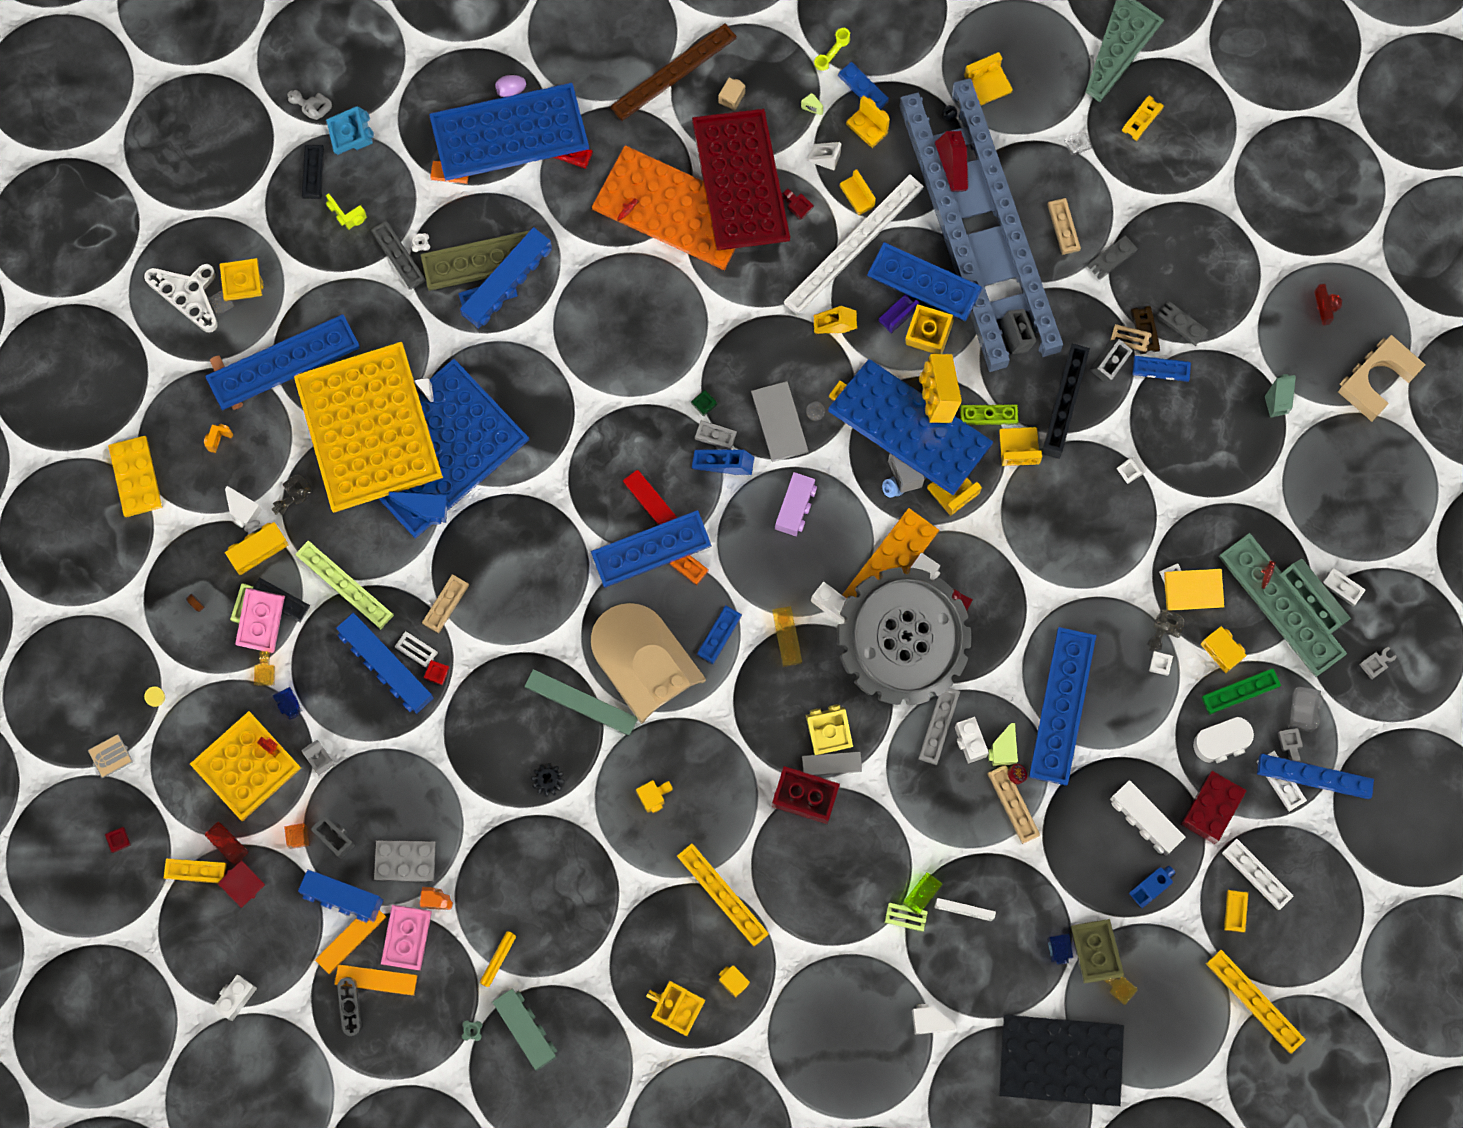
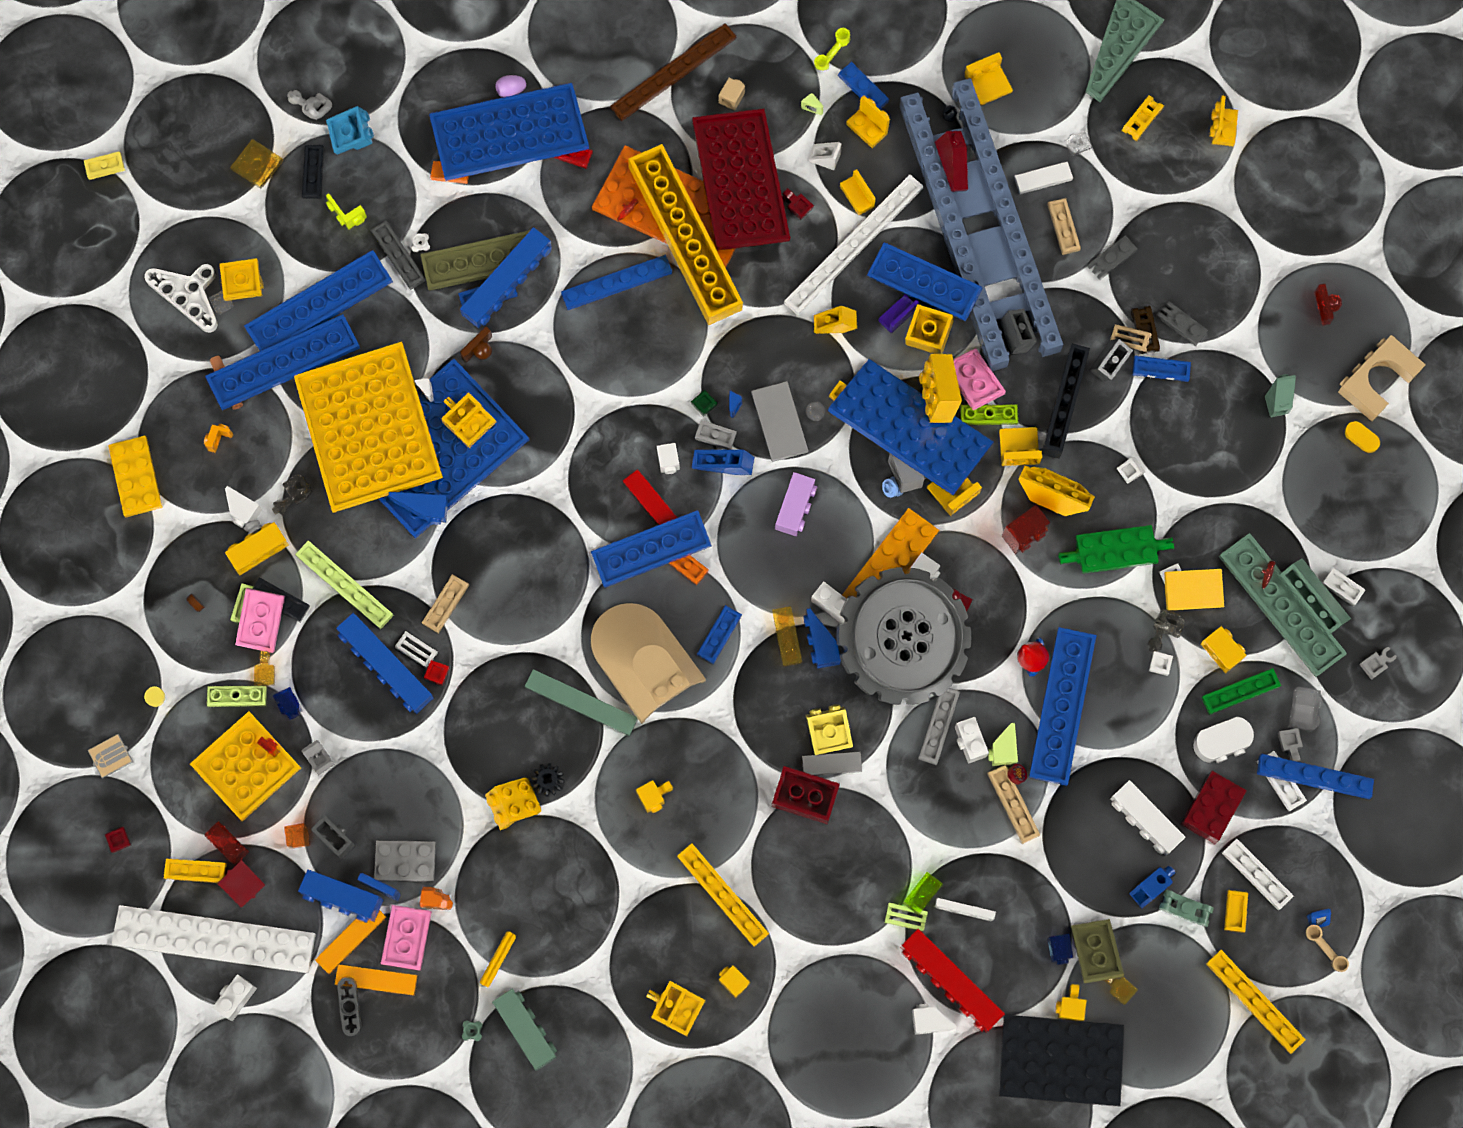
(104, 165): none -> light yellow plate
(213, 939): none -> white plate
(248, 696): none -> yellowish green tile
(256, 164): none -> clear yellow plate
(320, 301): none -> blue plate
(379, 886): none -> blue tile
(467, 419): none -> yellow plate
(478, 346): none -> reddish brown tile
(512, 802): none -> yellow bracket
(616, 282): none -> blue plate
(668, 458): none -> white brick
(685, 234): none -> yellow brick
(735, 403): none -> blue slope
(823, 643): none -> blue slope
(952, 981): none -> red brick
(976, 380): none -> bright pink tile
(1026, 529): none -> clear red brick
(1033, 656): none -> red hat
(1043, 178): none -> white tile
(1055, 491): none -> yellow wedge
(1071, 1007): none -> yellow brick
(1116, 549): none -> green plate
(1186, 908): none -> sand green plate
(1225, 124): none -> yellow bracket
(1320, 918): none -> blue slope
(1338, 963): none -> tan bar
(1362, 437): none -> yellow tile

